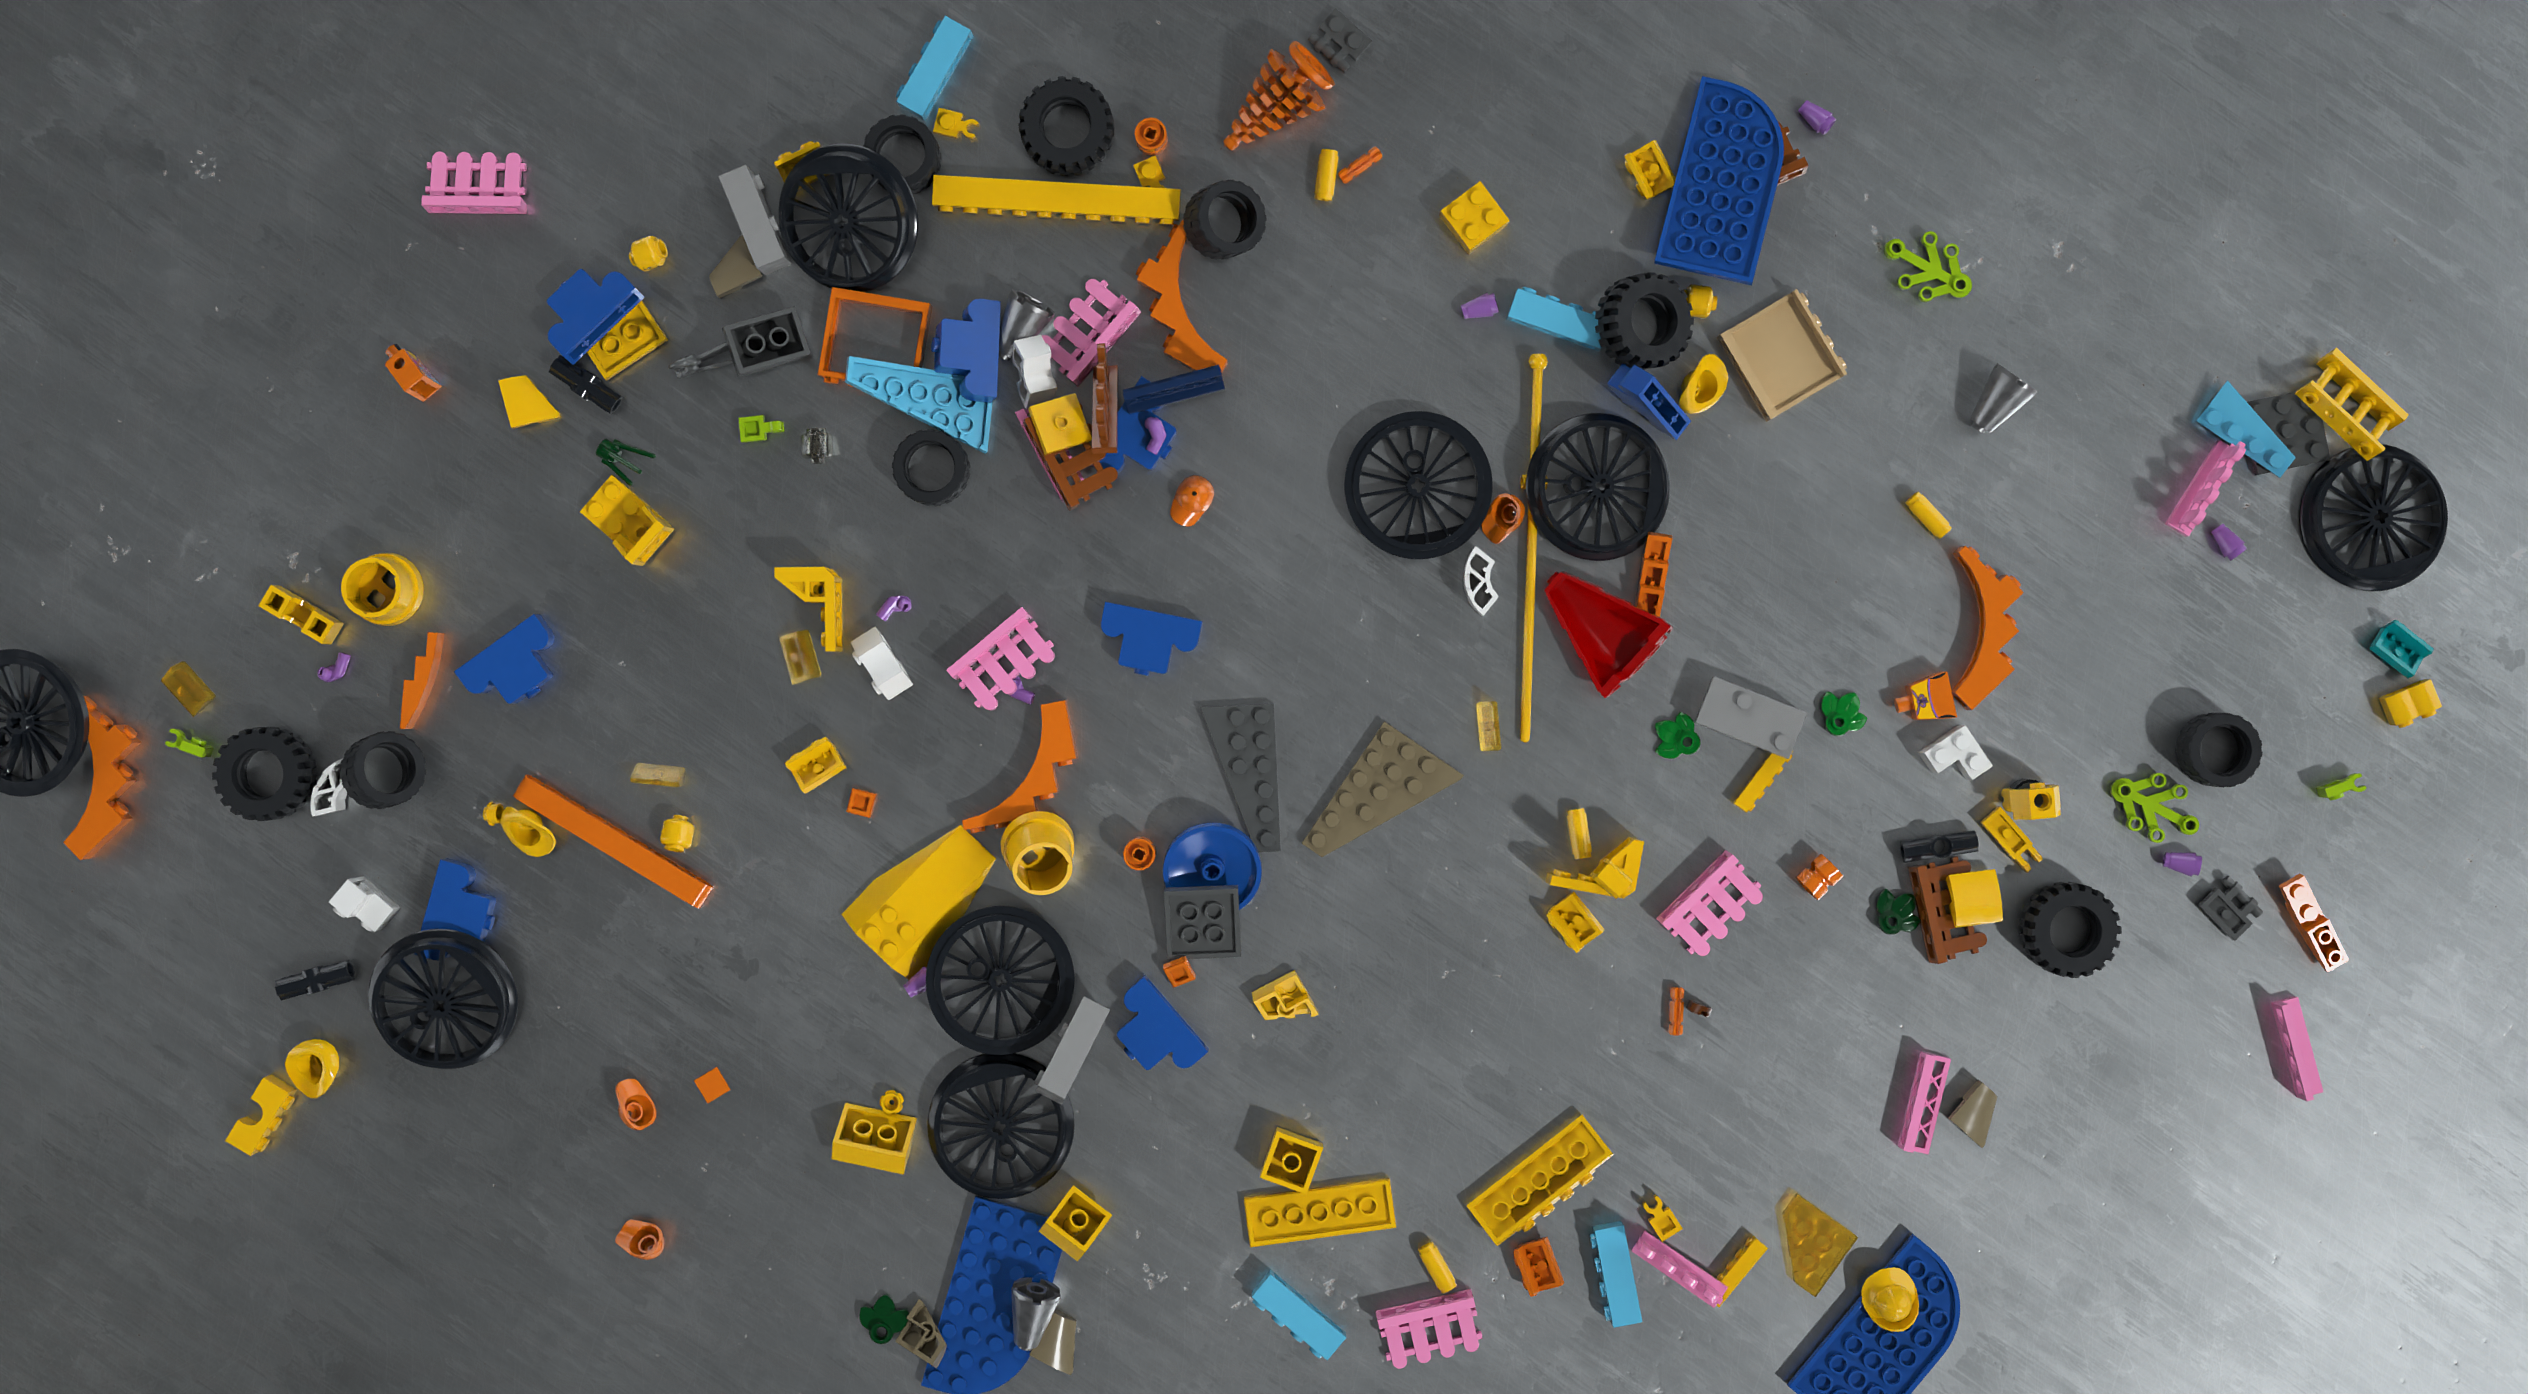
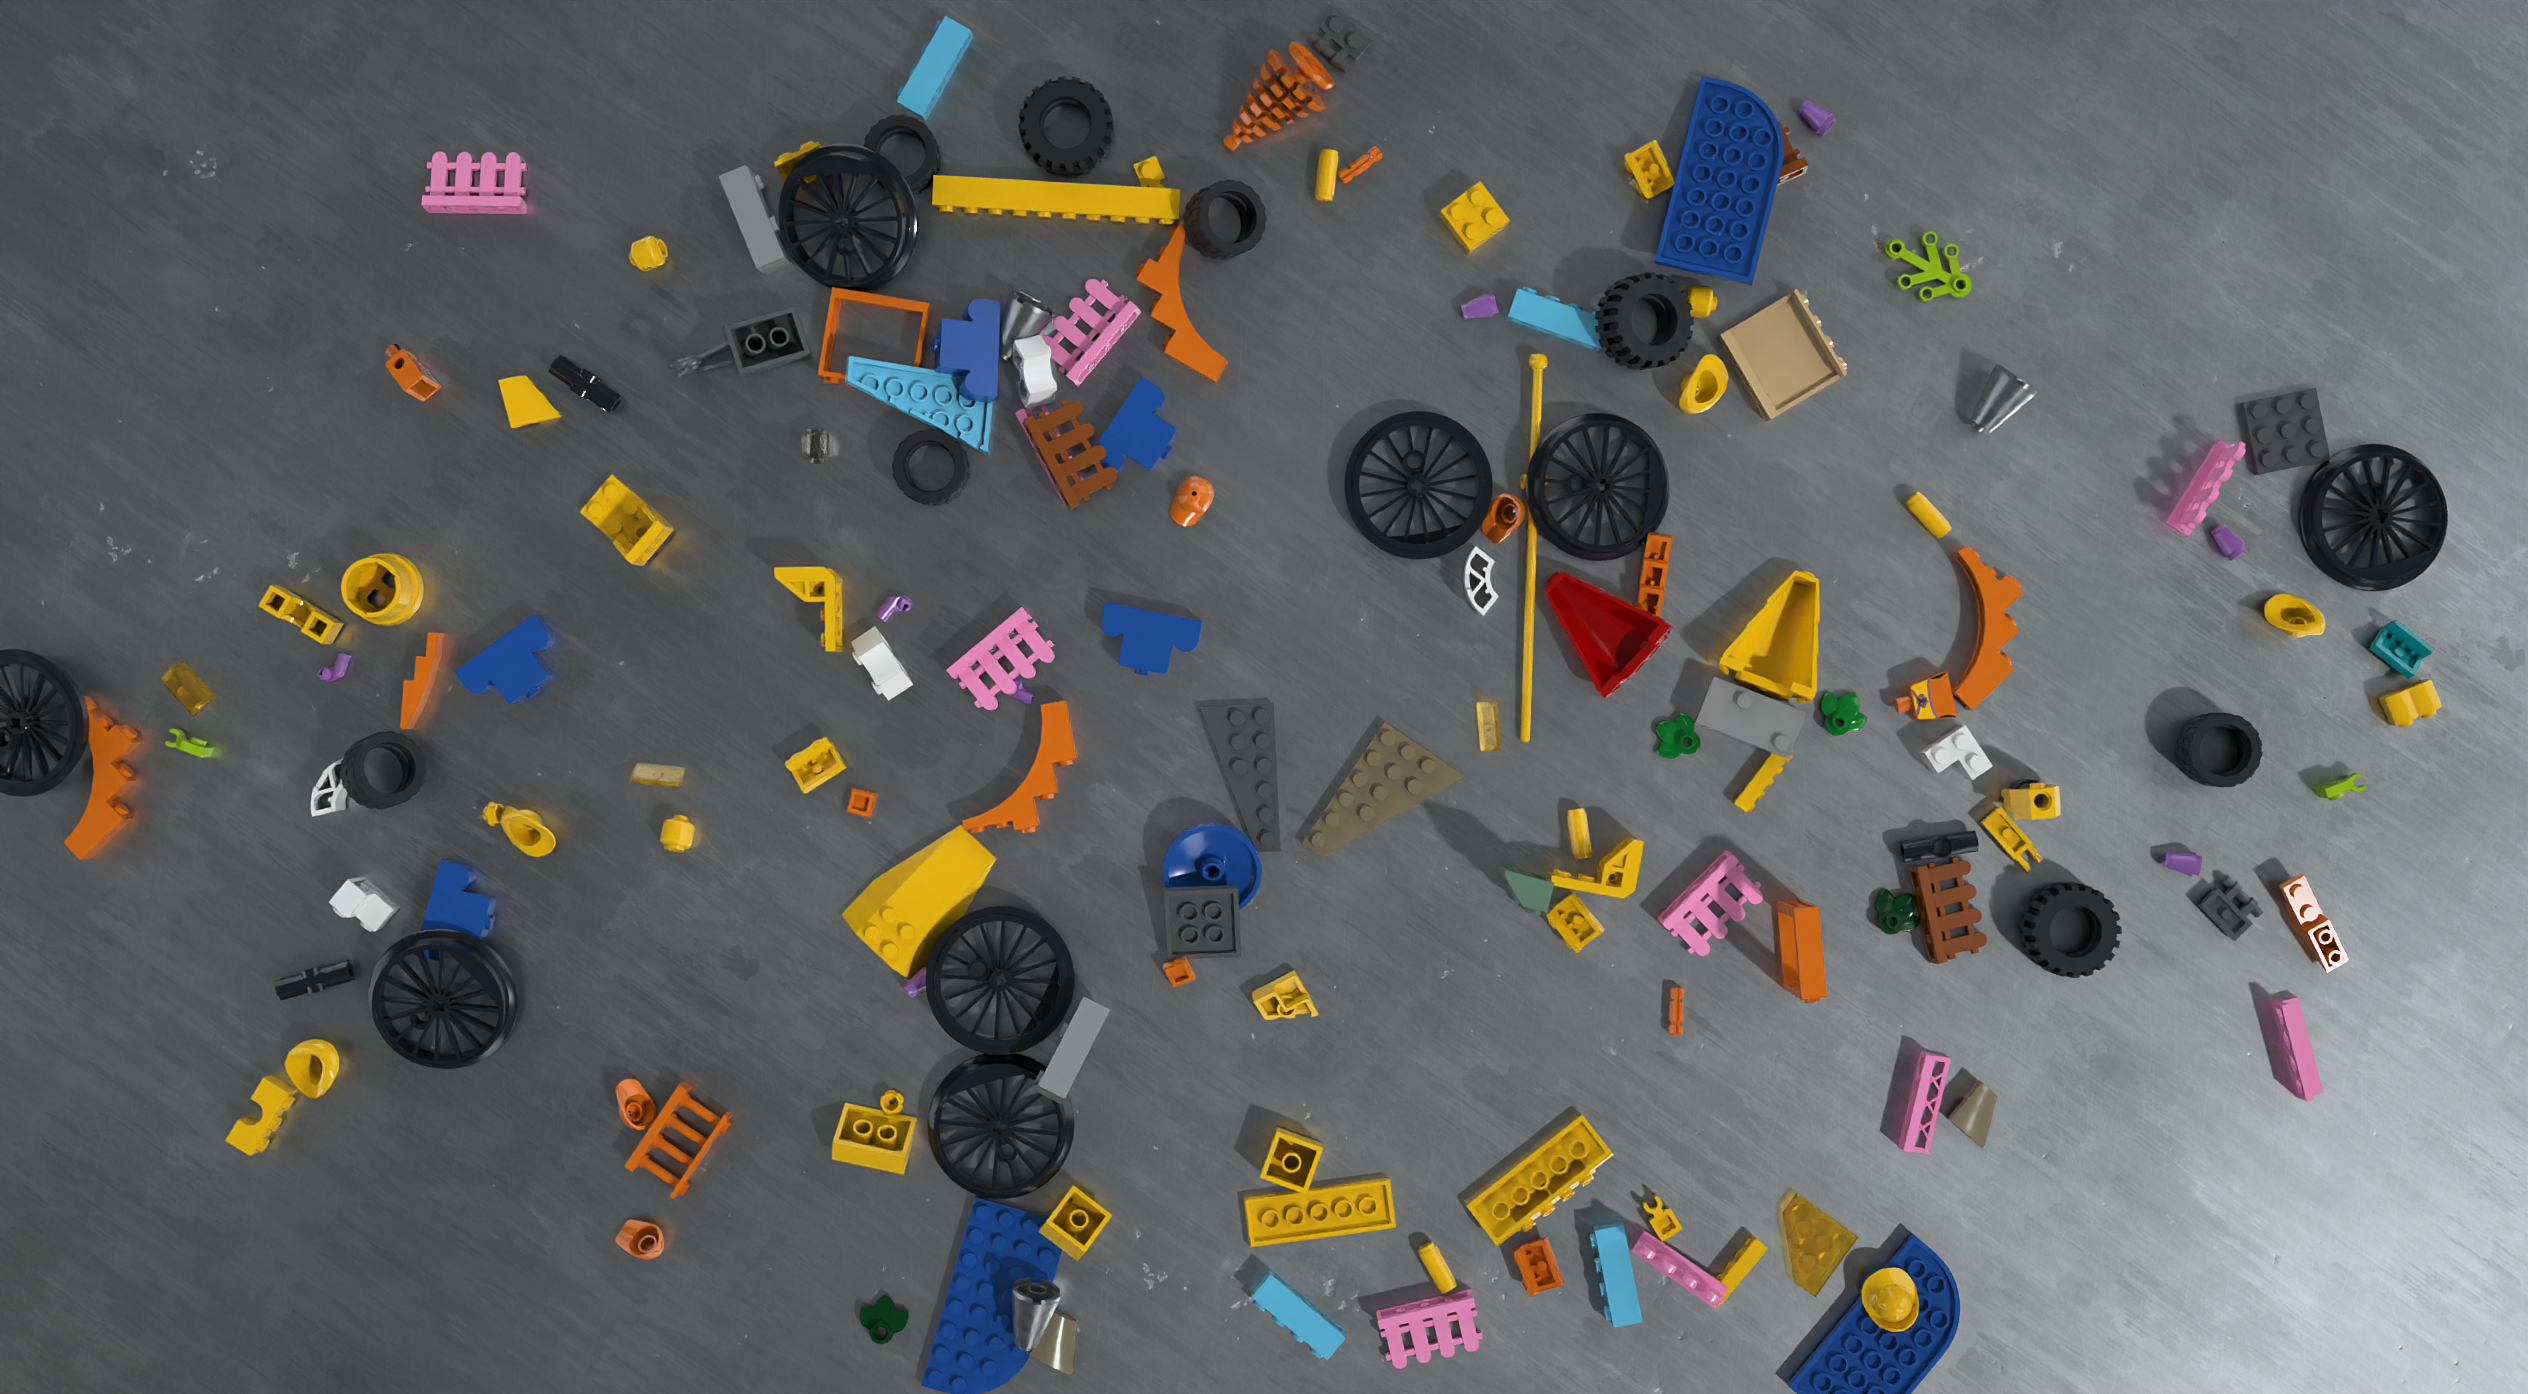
(233, 779): black tyre -> none
(589, 311): blue brick -> none
(611, 452): dark green plant -> none
(613, 841): orange beam -> none
(627, 342): yellow plate -> none
(655, 1139): none -> orange fence
(712, 1085): orange sticker -> none
(734, 270): dark tan slope -> none
(756, 428): lime plate -> none
(800, 656): clear yellow slope -> none
(922, 1336): dark tan slope -> none
(950, 124): yellow plate -> none
(1053, 865): yellow piece -> none
(1060, 423): yellow plate -> none
(1104, 405): dark orange fence -> none
(1139, 853): orange wheel -> none
(1151, 136): orange wheel -> none
(1157, 432): medium lavender arm -> none
(1157, 1029): blue brick -> none
(1173, 389): dark blue fence -> none
(1528, 889): none -> sand green slope
(1612, 879): yellow brick -> none
(1648, 397): blue brick -> none
(1698, 1008): reddish brown tile -> none
(1780, 643): none -> yellow cone
(1801, 949): none -> orange window
(1819, 877): orange wheel -> none
(1975, 898): yellow slope -> none
(2150, 805): lime plant -> none
(2236, 421): medium azure wing -> none
(2294, 615): none -> yellow hat
(2361, 389): yellow fence -> none

